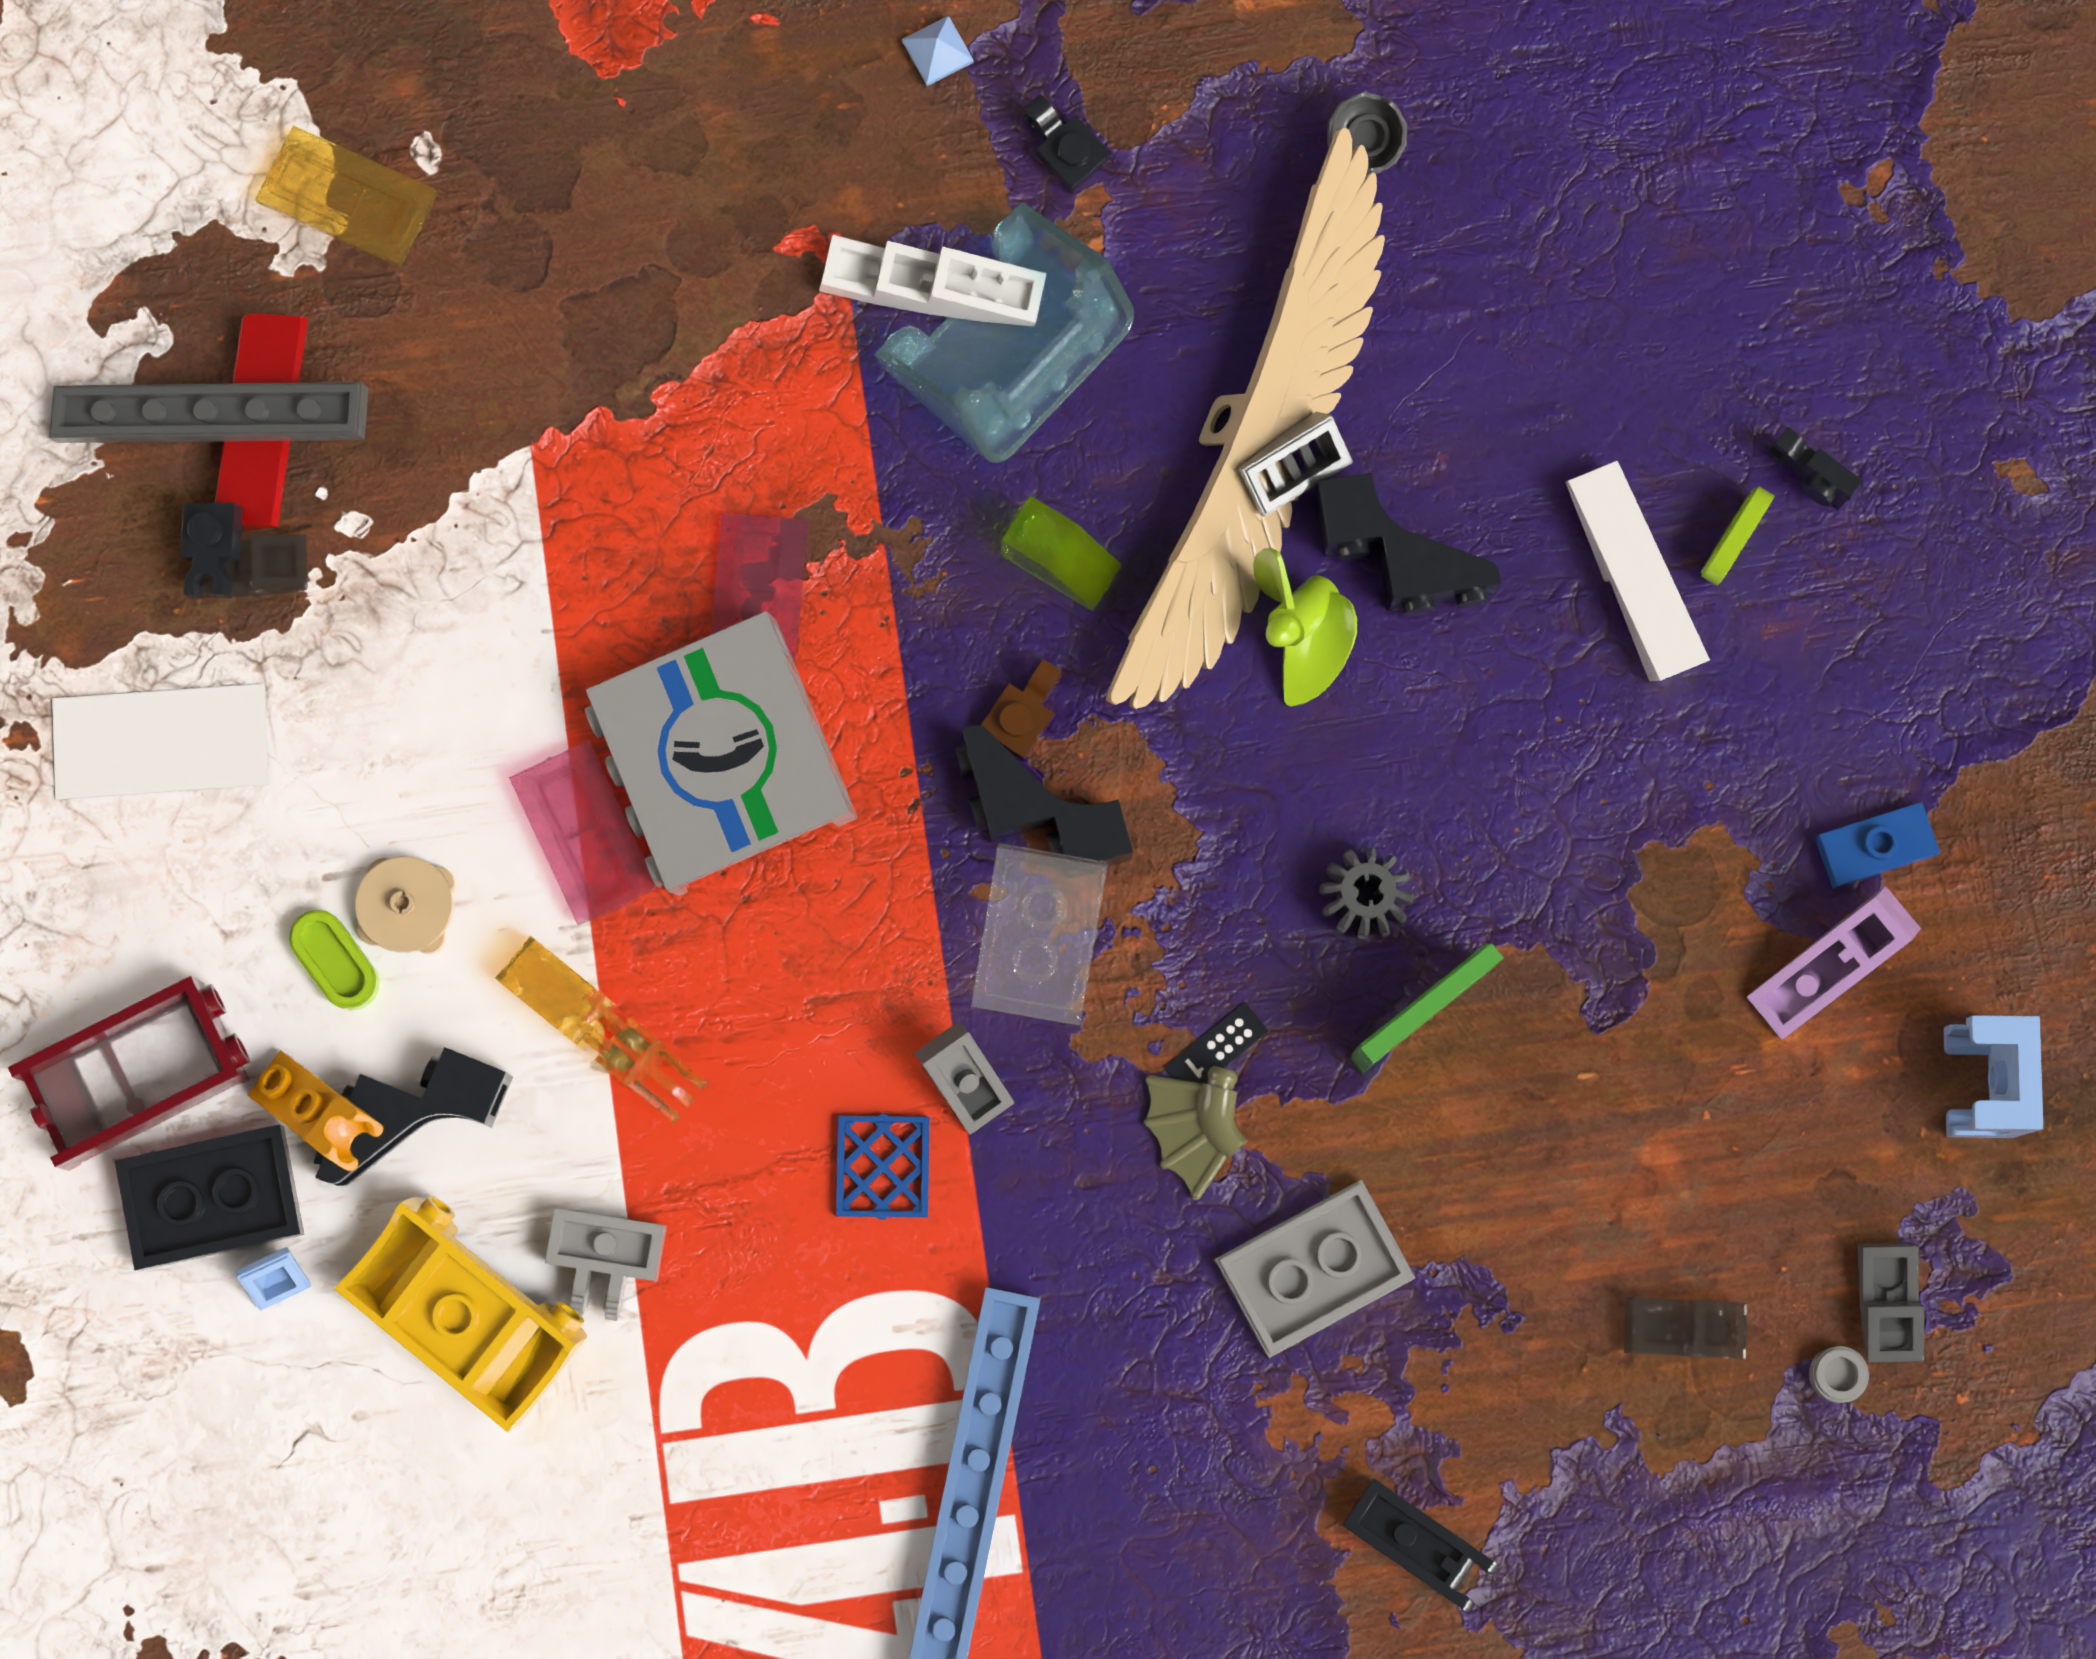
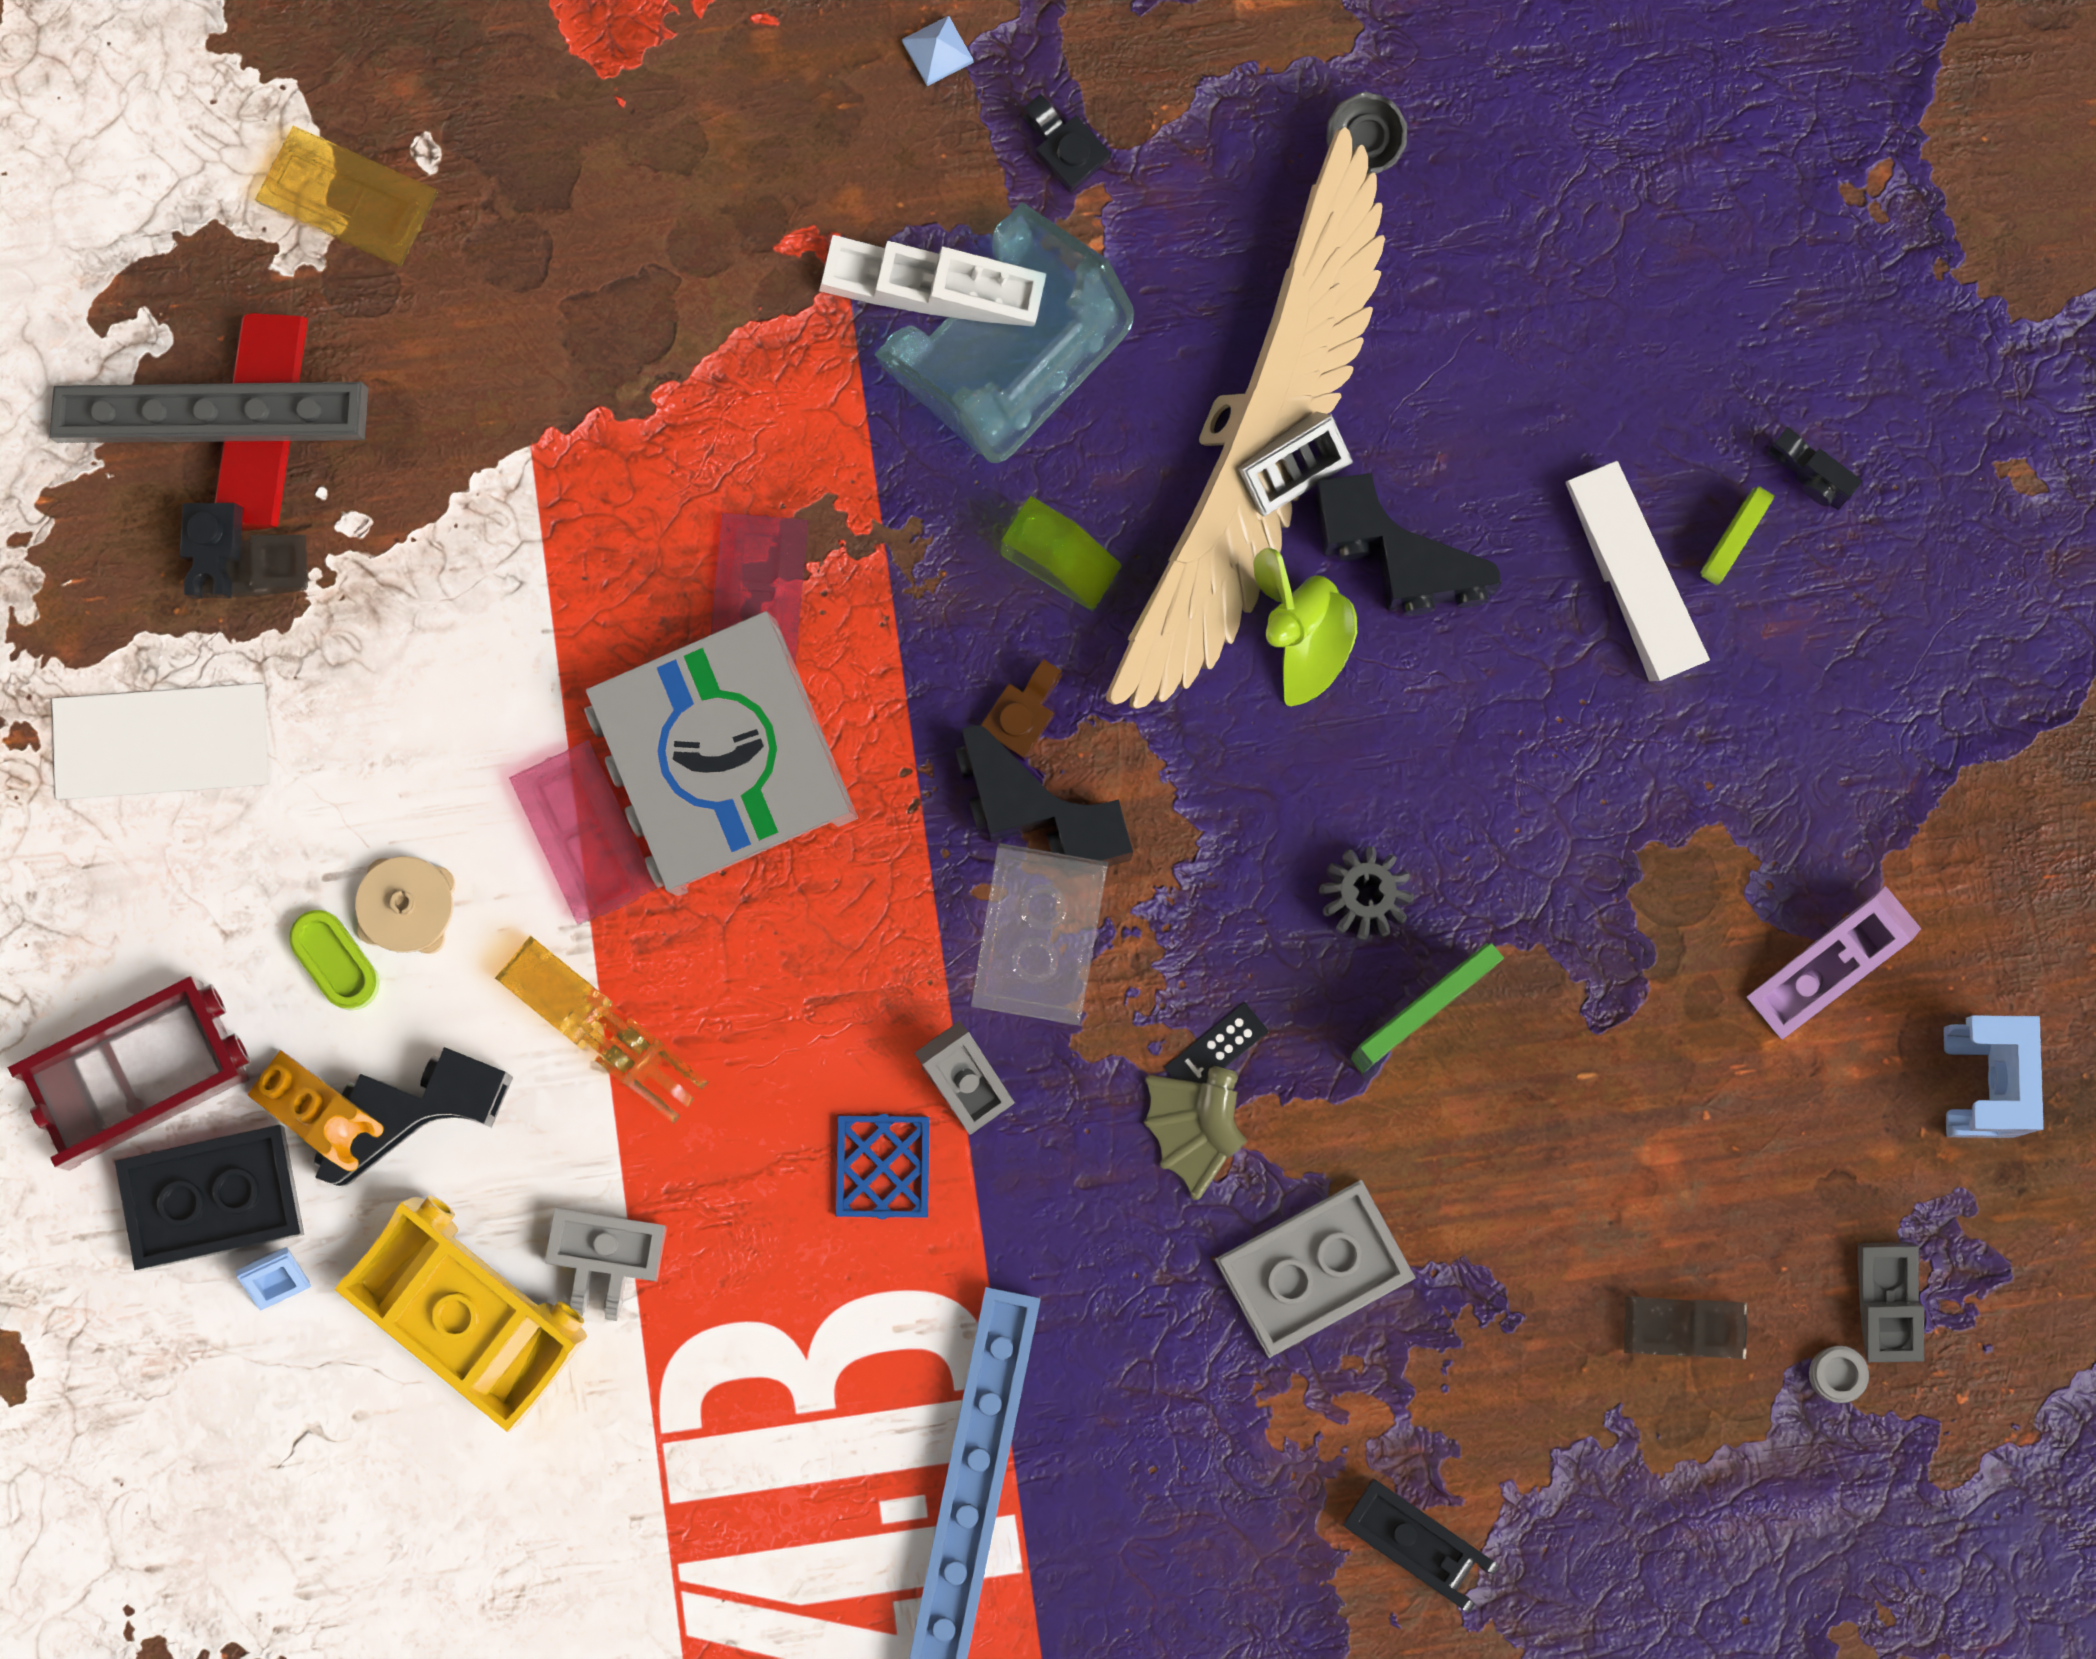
(1877, 845): blue plate -> none

